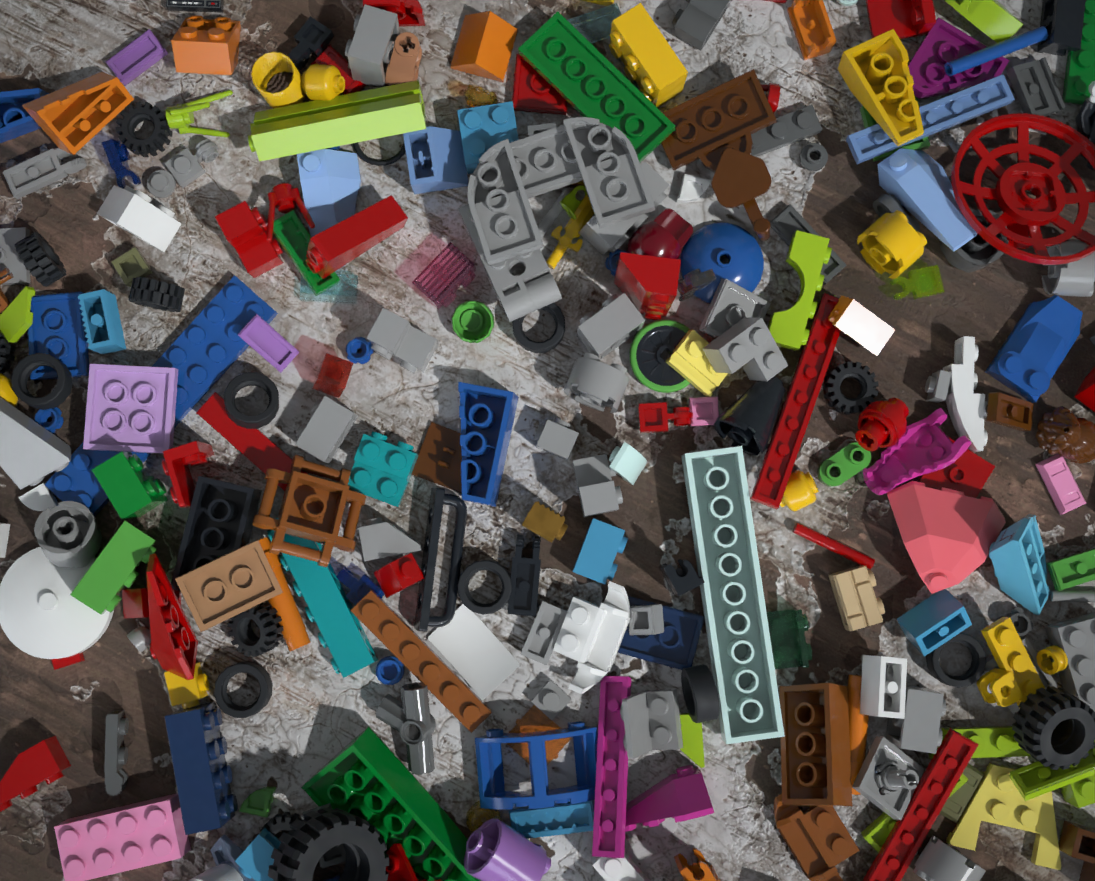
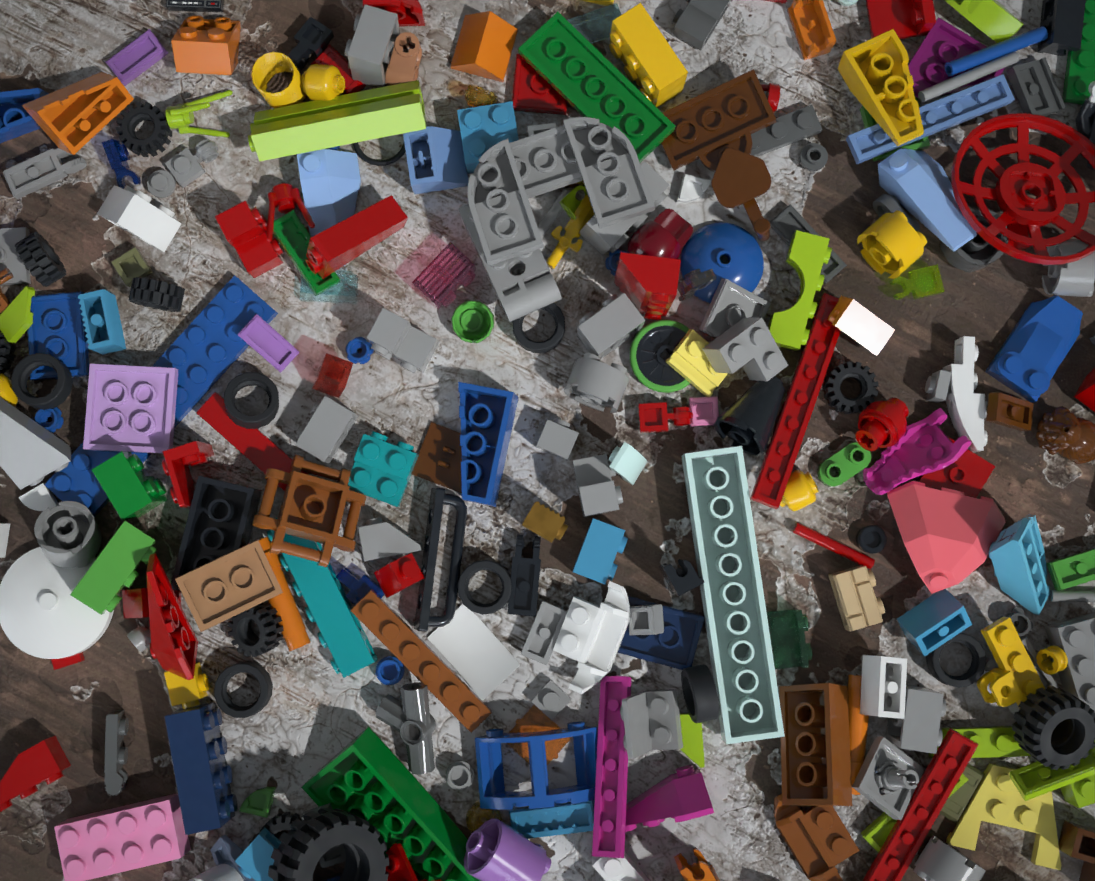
(460, 775): none -> light grey plate
(871, 539): none -> black tile
(968, 76): none -> light grey bar
(1060, 484): bright pink tile -> none

